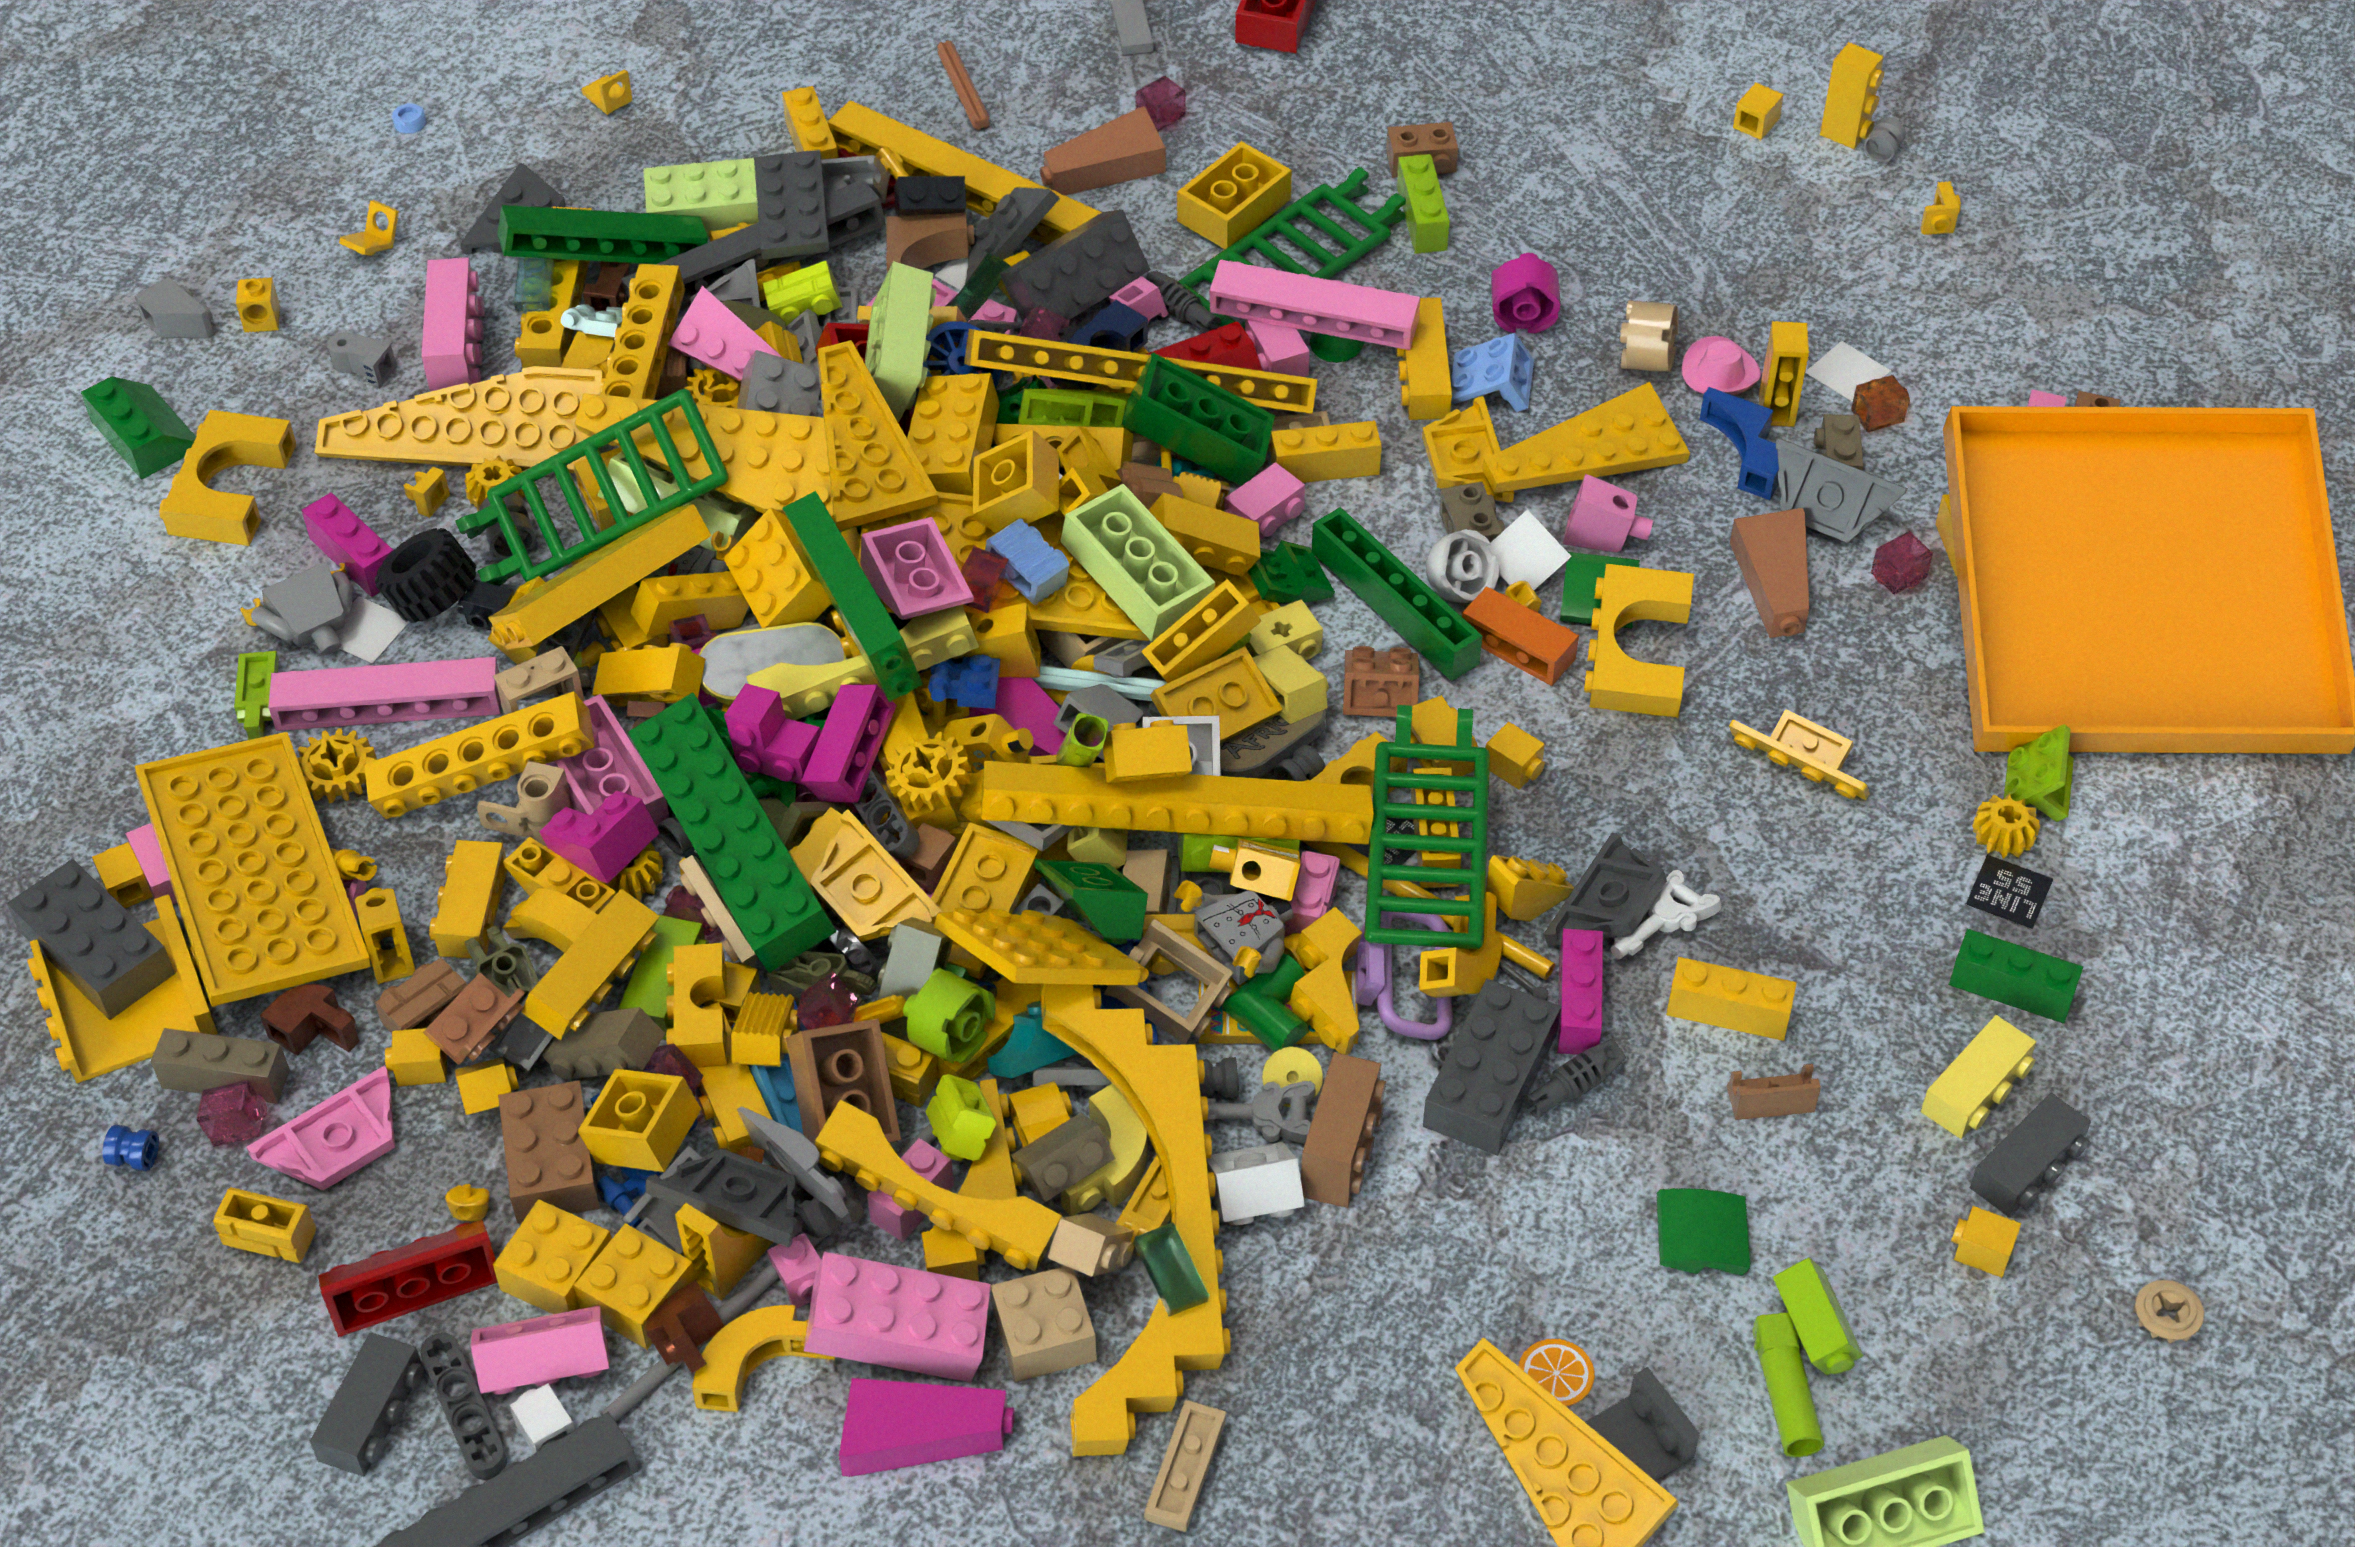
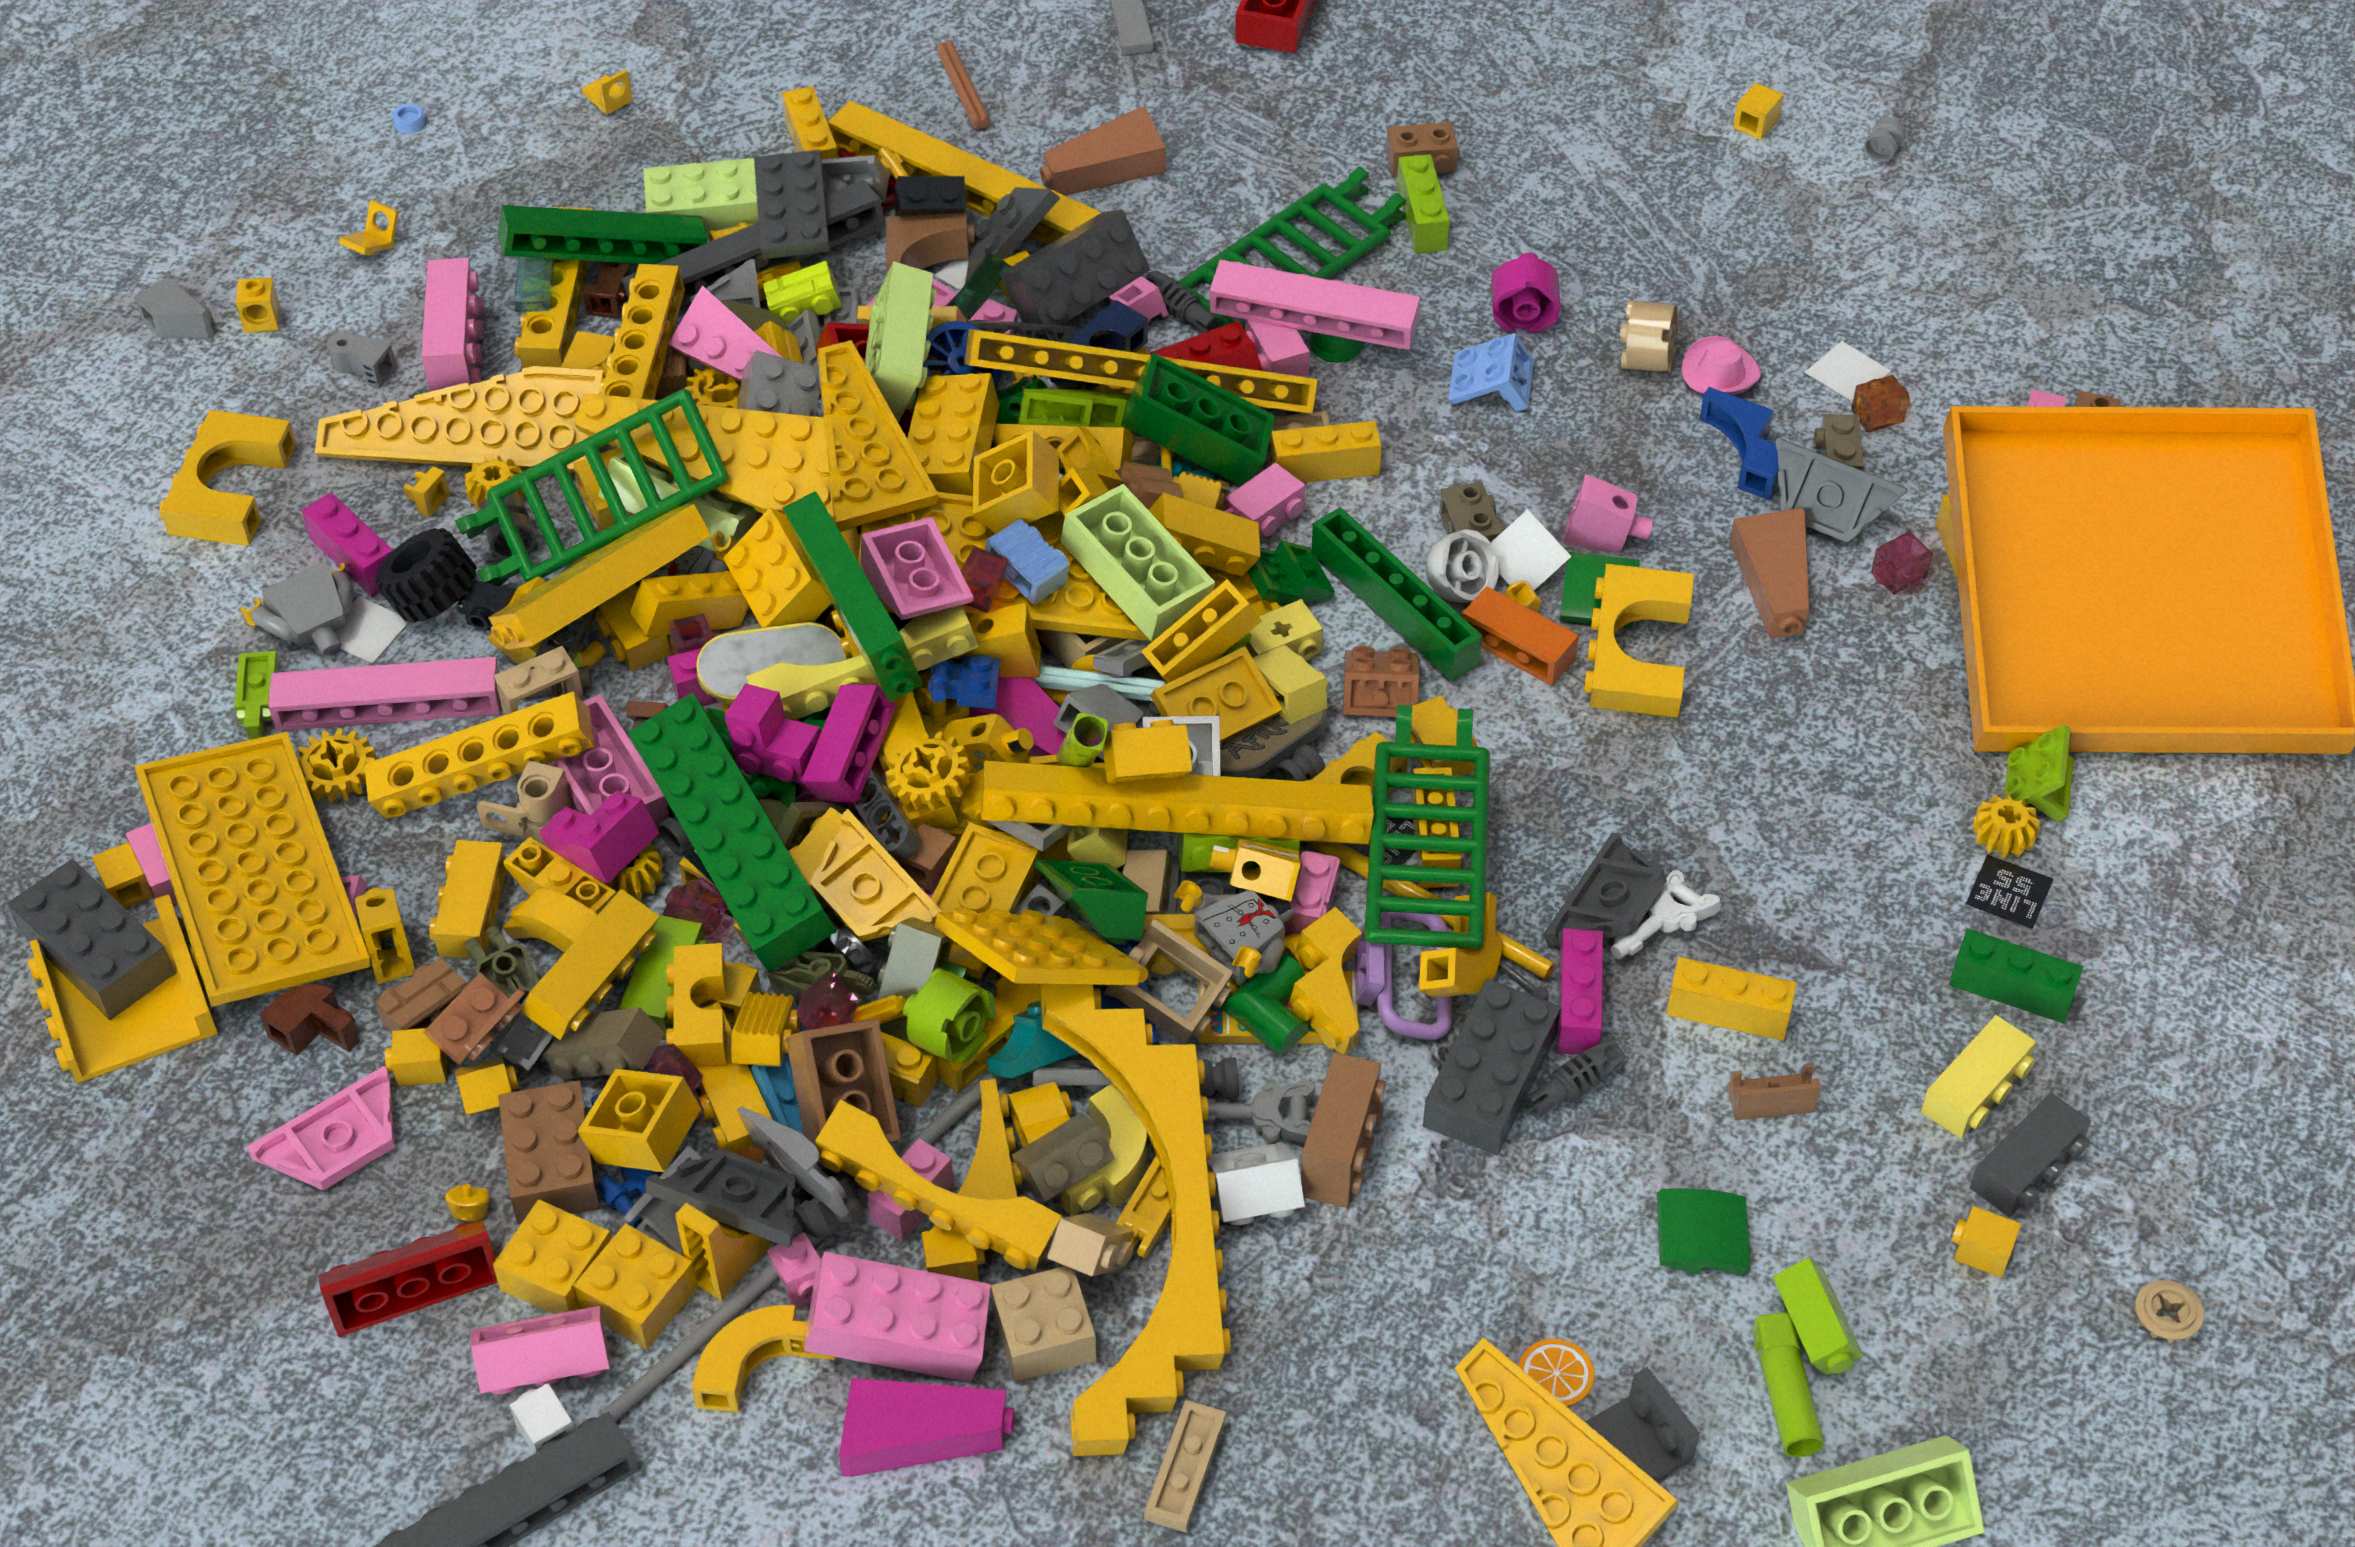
(130, 1147): blue wheel -> none
(137, 424): green slope -> none
(208, 1061): dark tan brick -> none
(231, 1113): clear pink brick -> none
(264, 1224): yellow brick -> none
(352, 865): yellow pin -> none
(367, 1404): dark grey brick -> none
(461, 1406): dark grey beam -> none
(520, 189): dark grey wing -> none
(590, 322): light aqua plate -> none
(649, 674): yellow brick -> none
(682, 1325): copper brick -> none
(716, 910): tan plate -> none
(960, 1118): neon yellow brick -> none
(1043, 324): clear pink brick -> none
(1163, 101): clear pink brick -> none
(1171, 1269): clear green tile -> none
(1234, 195): yellow brick -> none
(1292, 1066): light yellow piece -> none
(1426, 366): yellow brick -> none
(1460, 445): yellow wing -> none
(1515, 755): yellow brick -> none
(1526, 887): yellow slope -> none
(1607, 440): yellow wing -> none
(1784, 371): yellow brick -> none
(1806, 746): yellow bracket -> none
(1852, 95): yellow brick -> none
(1943, 214): yellow bracket -> none

